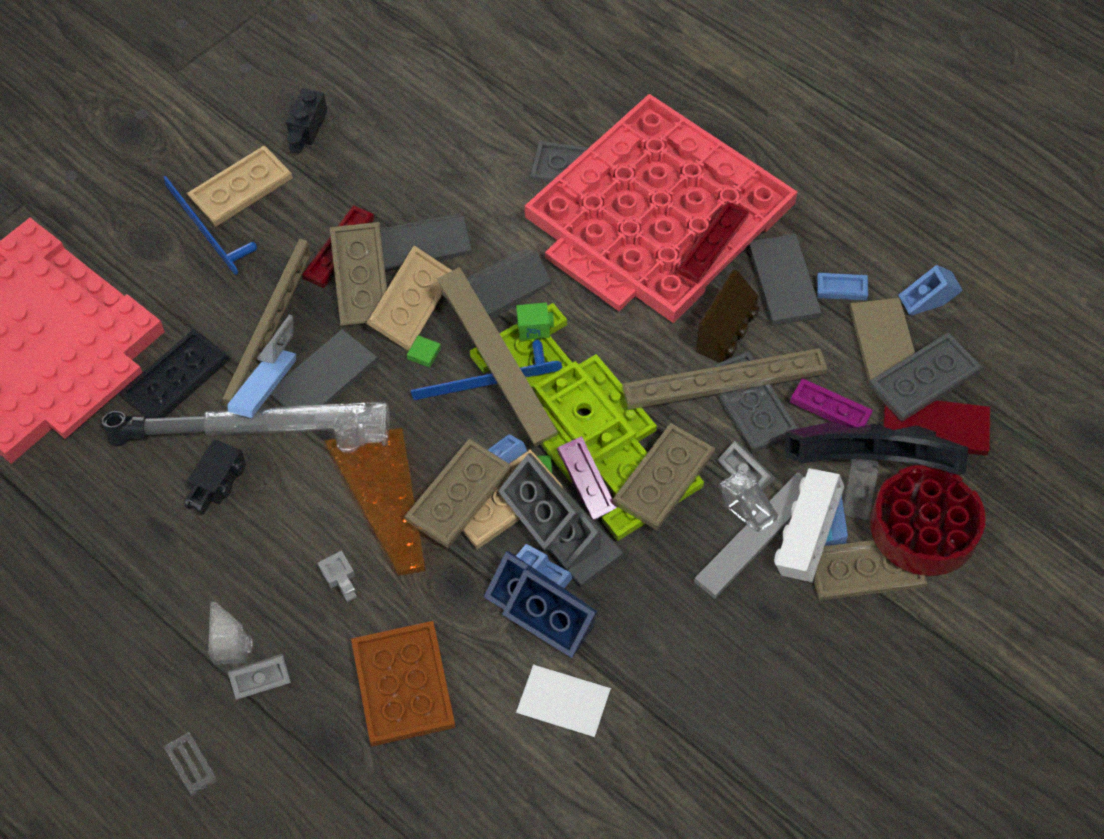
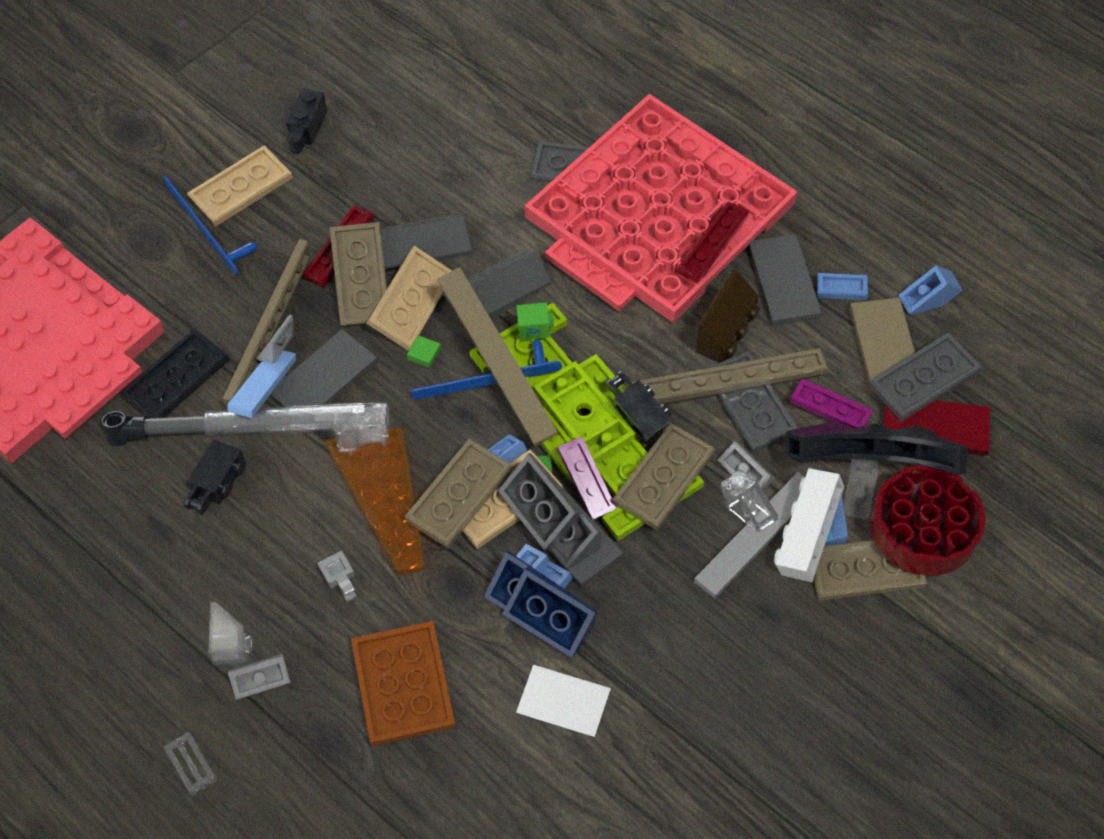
(639, 407): none -> black brick

